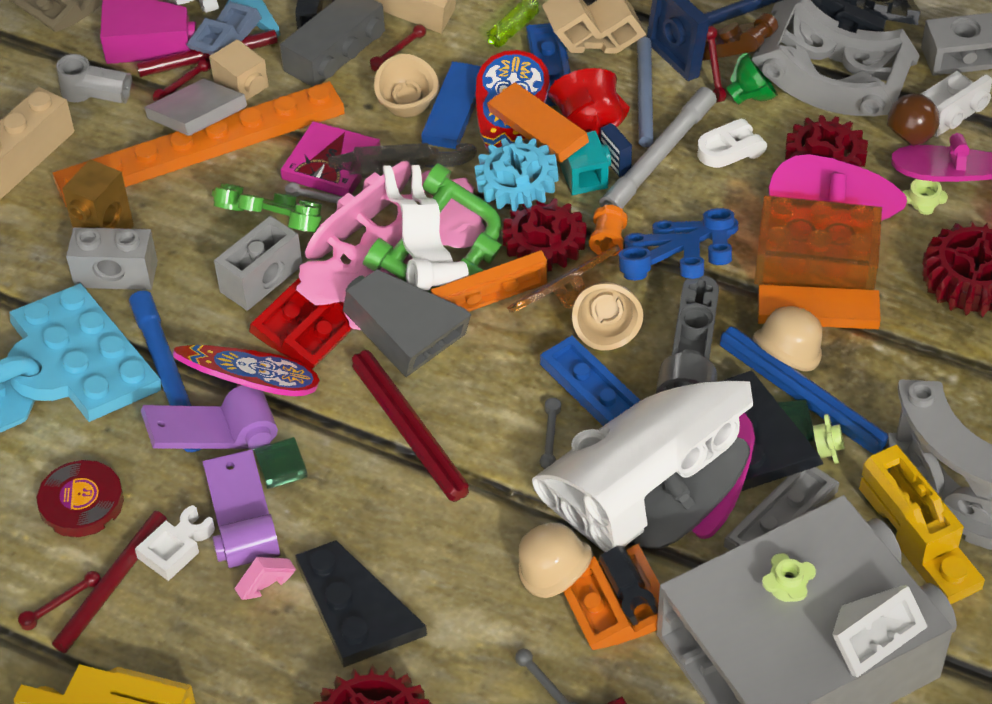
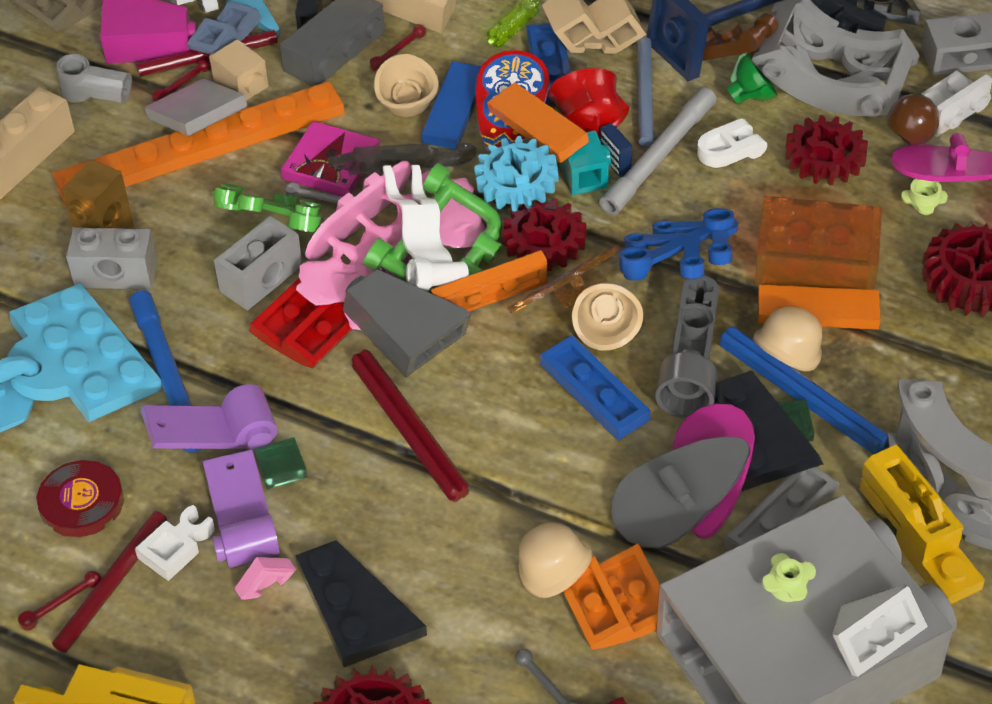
(251, 368): shield -> none
(552, 408): dark grey hinge -> none
(609, 225): orange bush -> none
(612, 469): white panel -> none
(626, 582): black bar -> none
(718, 90): dark red hinge -> none
(828, 439): yellowish green plate -> none
(835, 181): dark pink shield -> none

